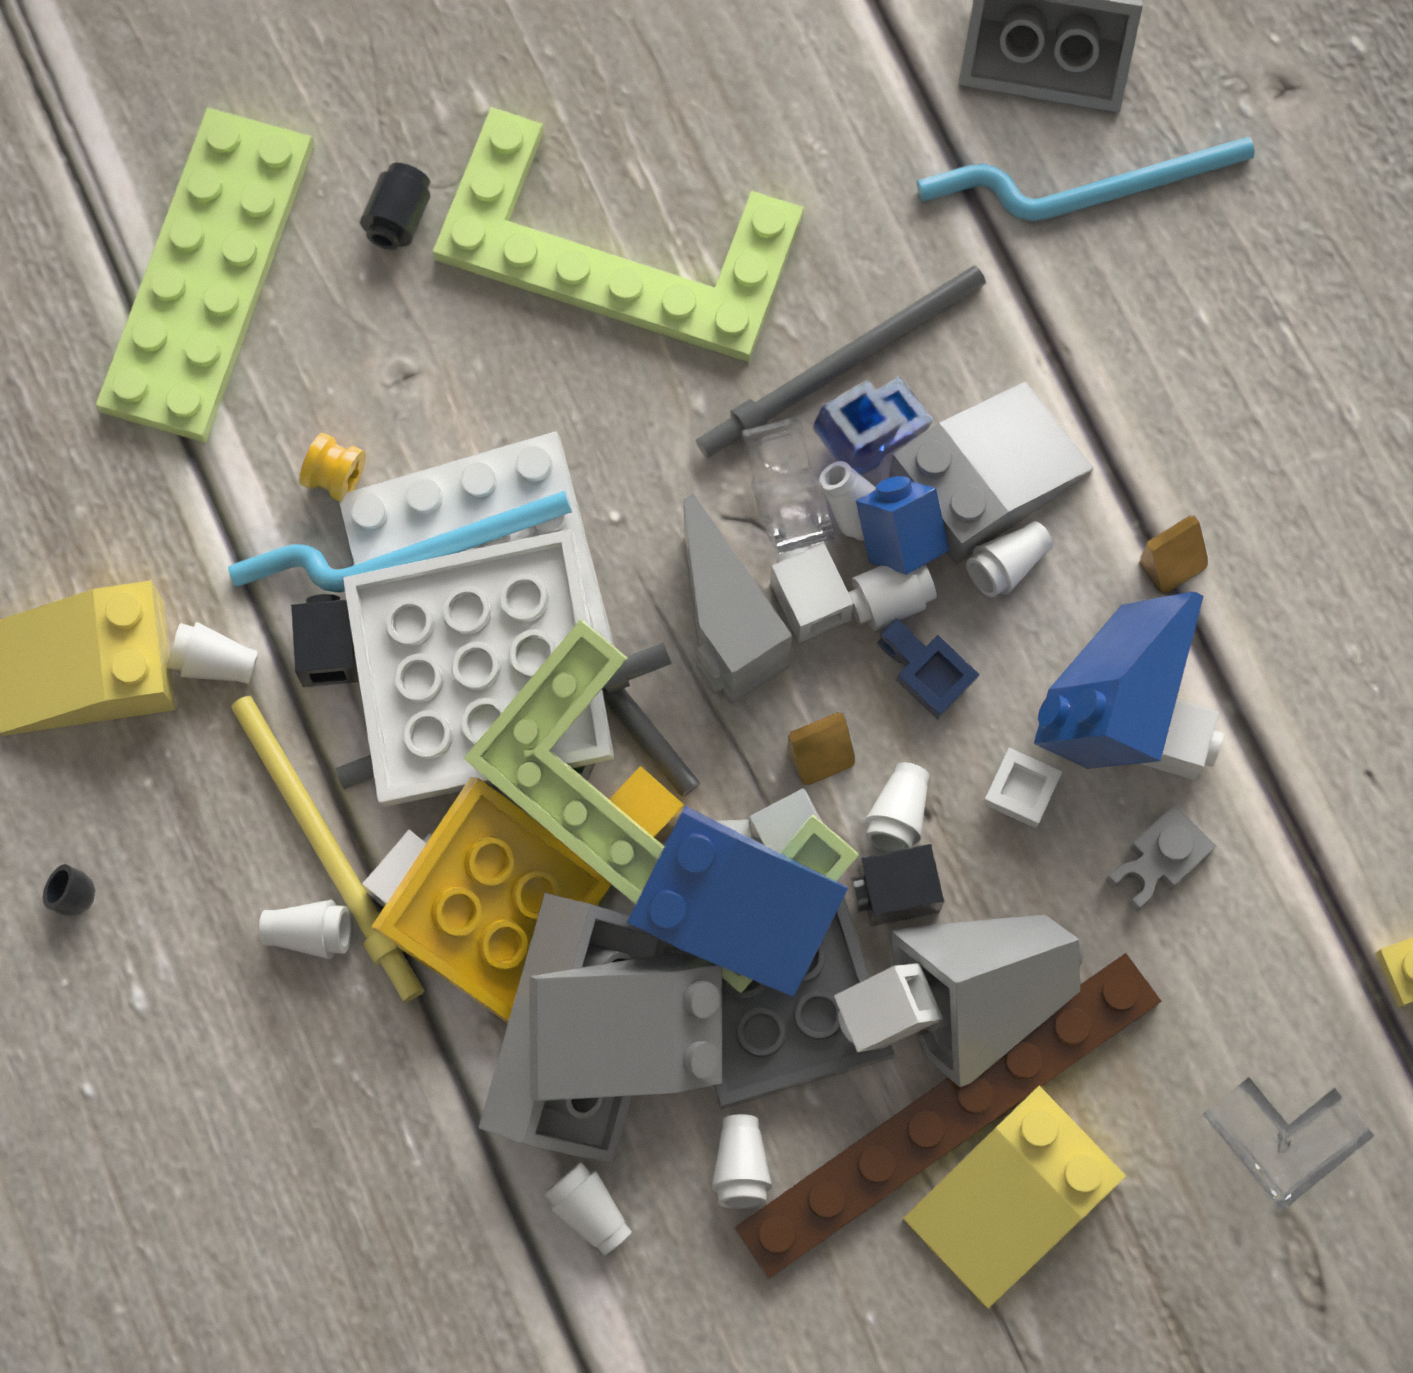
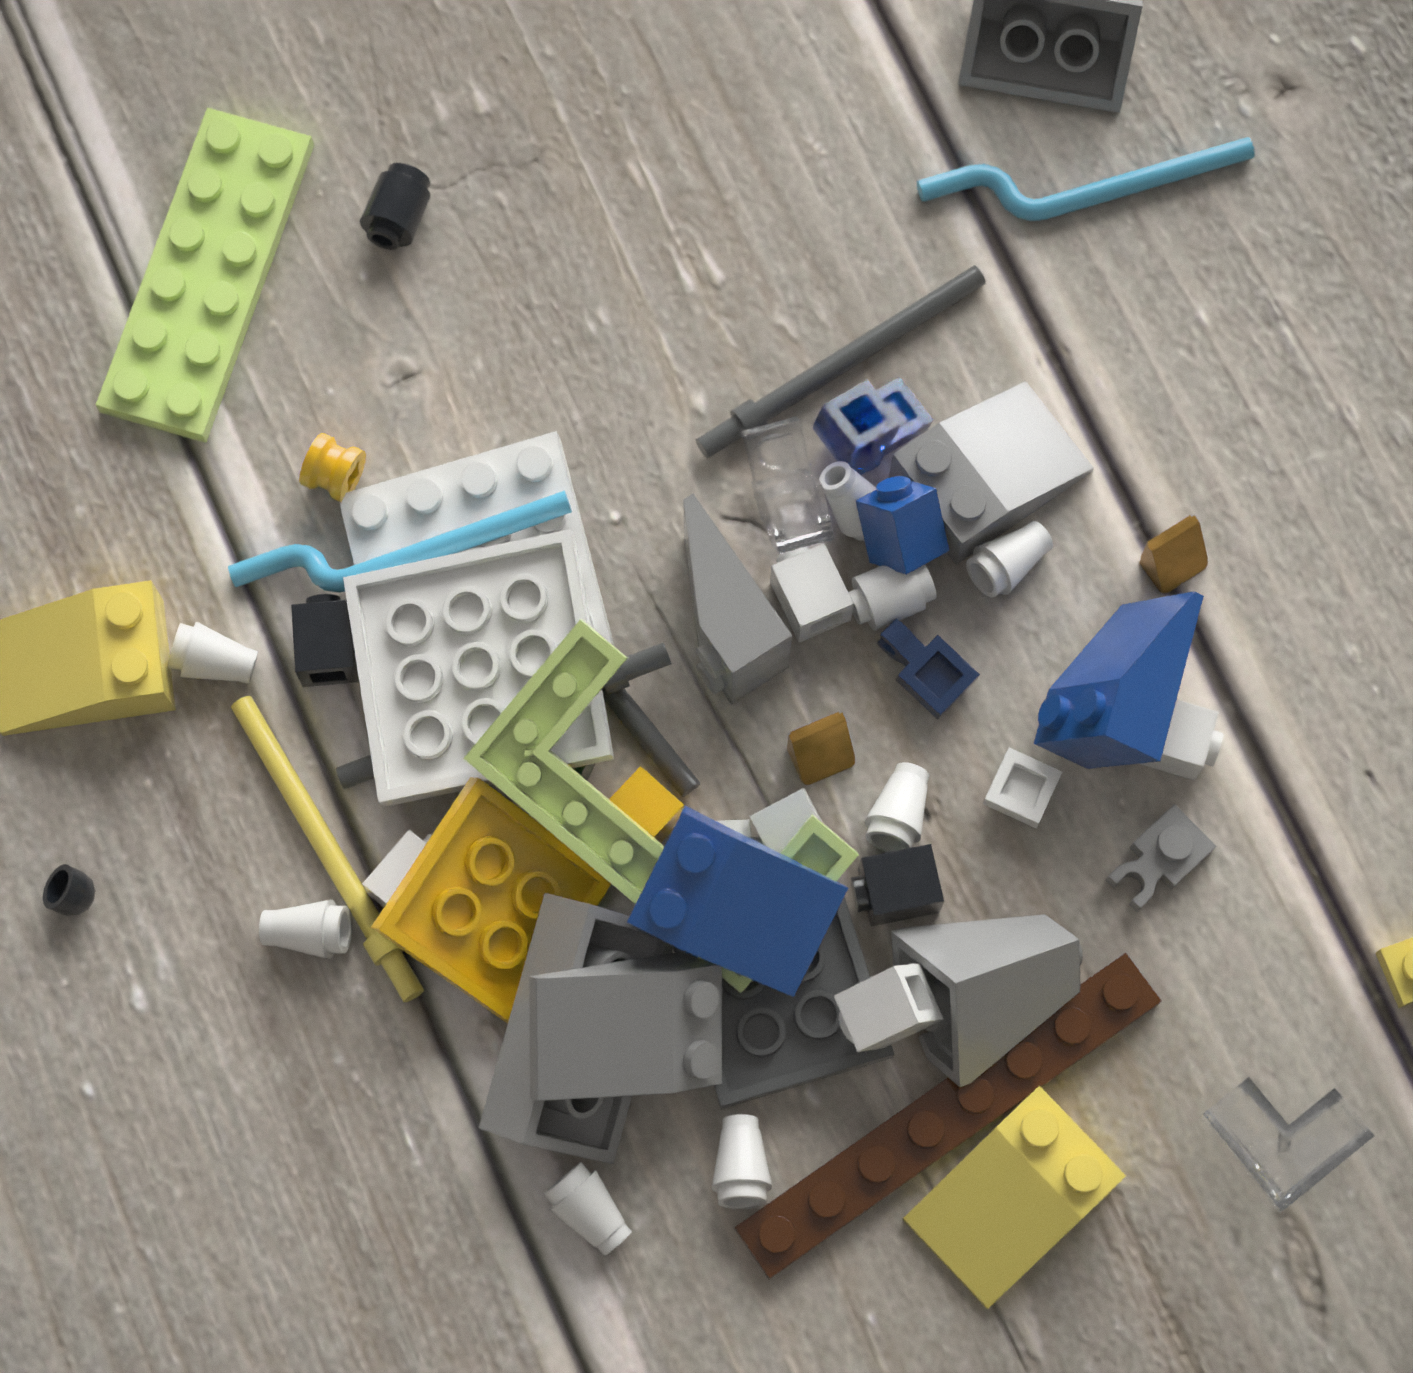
(718, 318): yellowish green plate -> none

